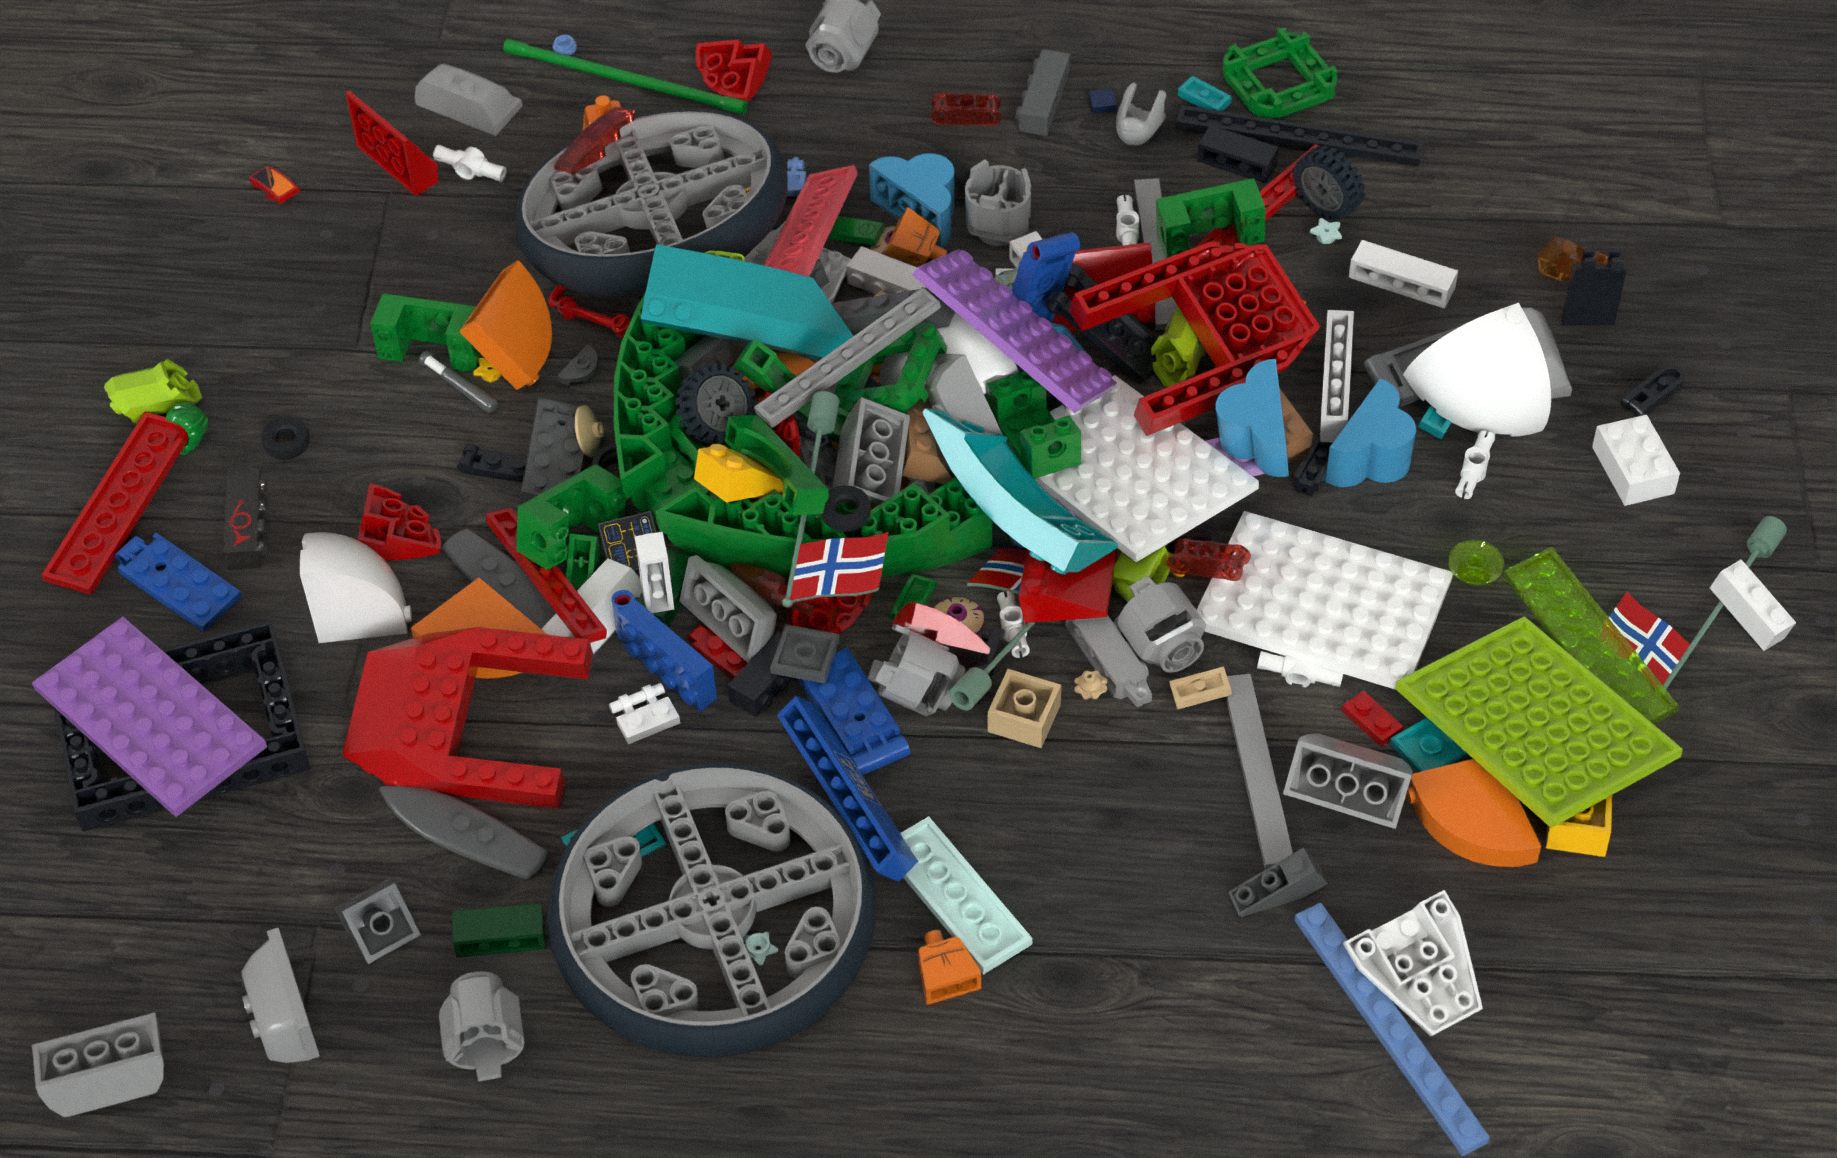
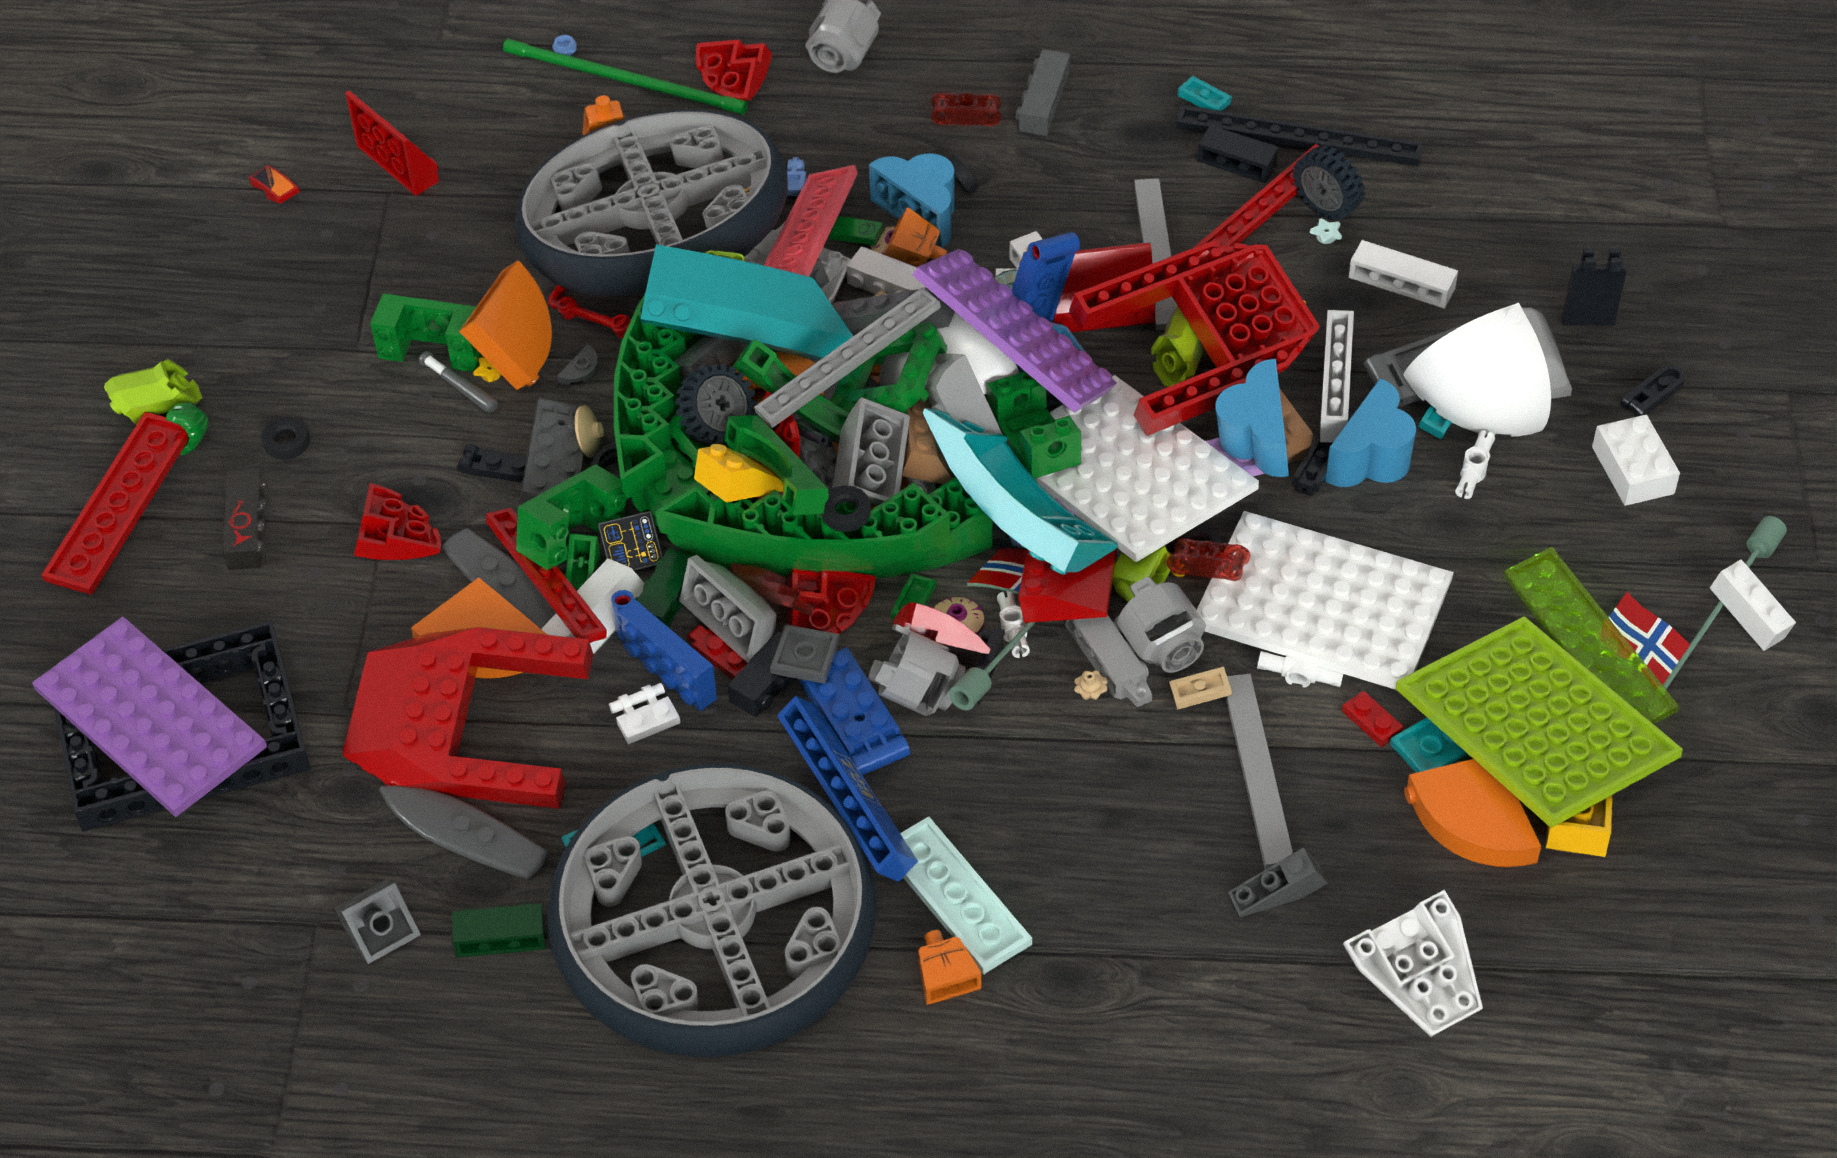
(100, 1066): light grey windscreen -> none
(182, 586): blue hinge -> none
(277, 1004): light grey windscreen -> none
(350, 589): white brick -> none
(467, 98): light grey windscreen -> none
(469, 163): white pin -> none
(481, 1025): light grey piece -> none
(591, 142): clear red slope -> none
(654, 572): white brick -> none
(761, 940): light aqua plate -> none
(836, 564): flag -> none
(997, 203): light grey piece -> none
(1024, 708): tan brick -> none
(1102, 100): dark blue tile -> none
(1121, 338): black hinge -> none
(1127, 221): white pin -> none
(1137, 125): light grey hair -> none
(1231, 205): green plate -> none
(1265, 102): green plate -> none
(1349, 779): light grey windscreen -> none
(1393, 1033): medium blue plate -> none
(1477, 554): clear neon green dish -> none
(1559, 256): clear orange slope -> none

